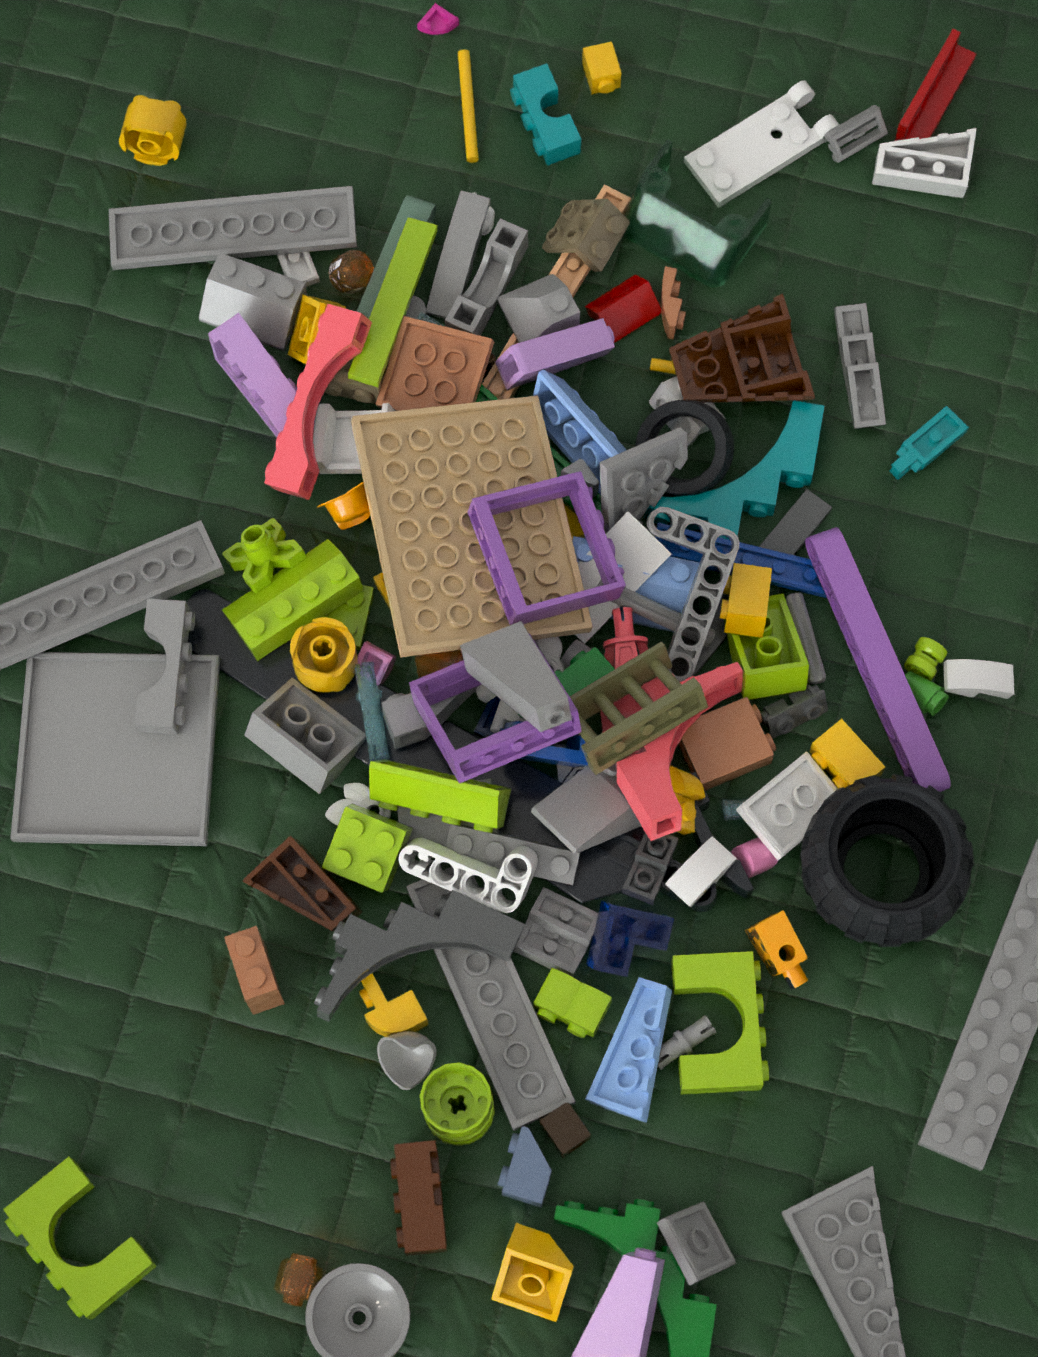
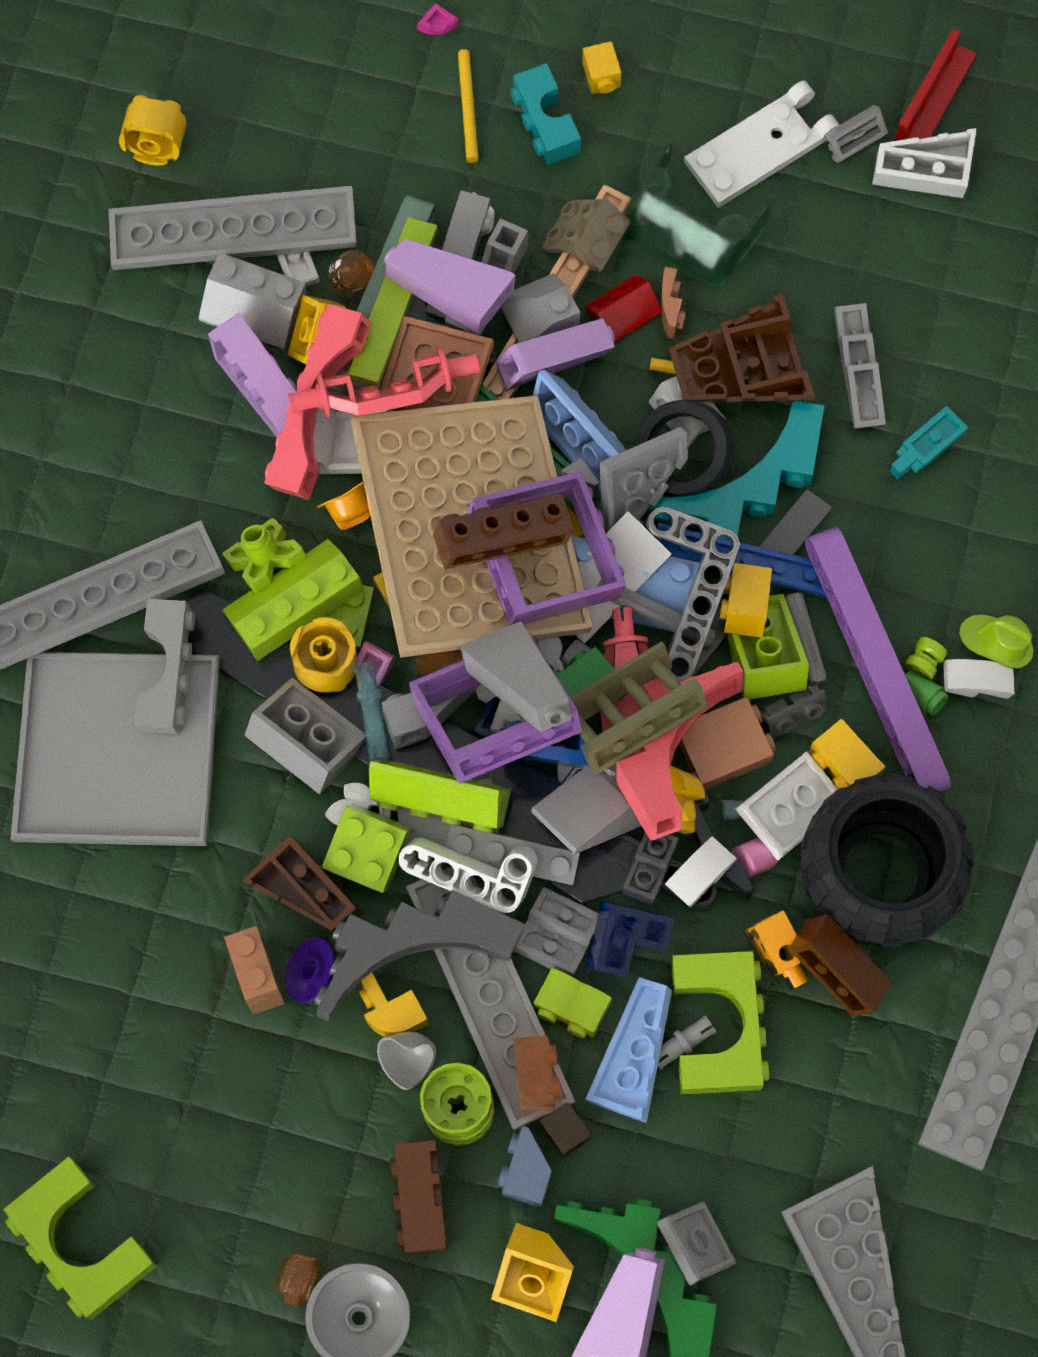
(309, 970): none -> dark purple dish
(398, 395): none -> coral plate
(451, 283): none -> lavender slope
(503, 531): none -> reddish brown brick
(534, 1073): none -> clear orange brick
(840, 965): none -> reddish brown brick
(998, 639): none -> lime piece

